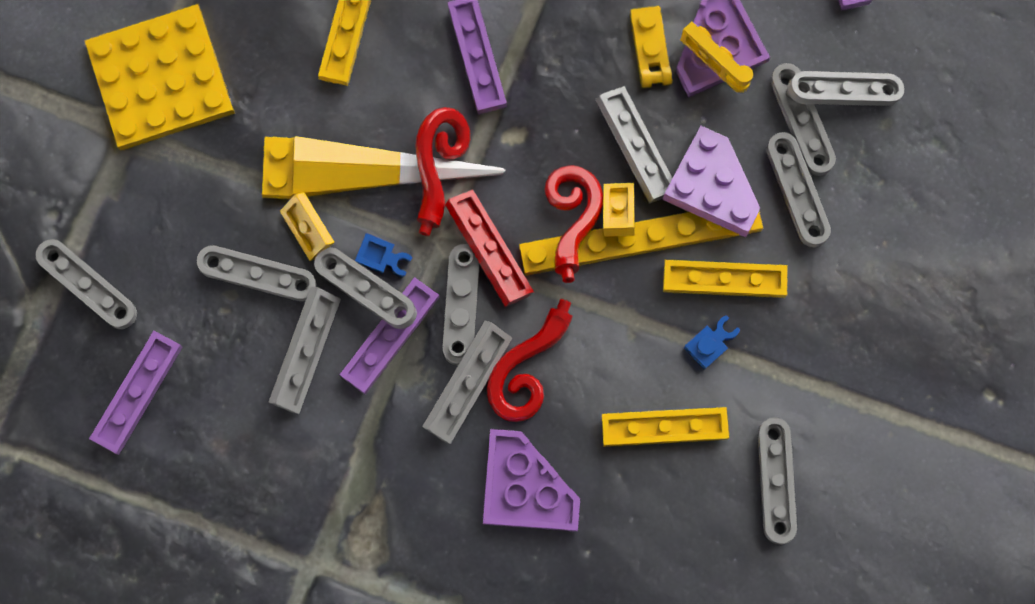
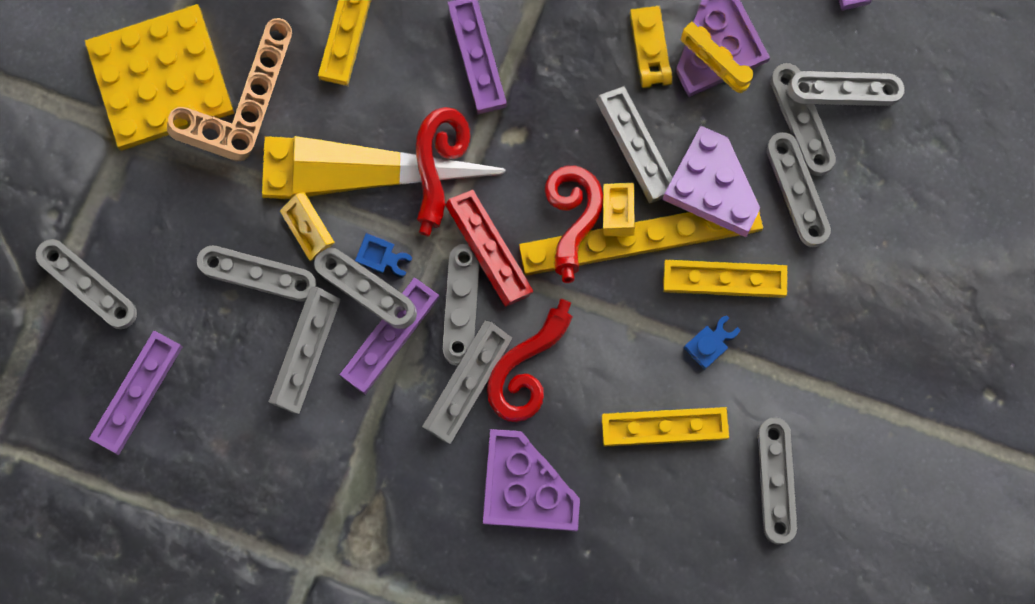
(249, 102): none -> light nougat beam

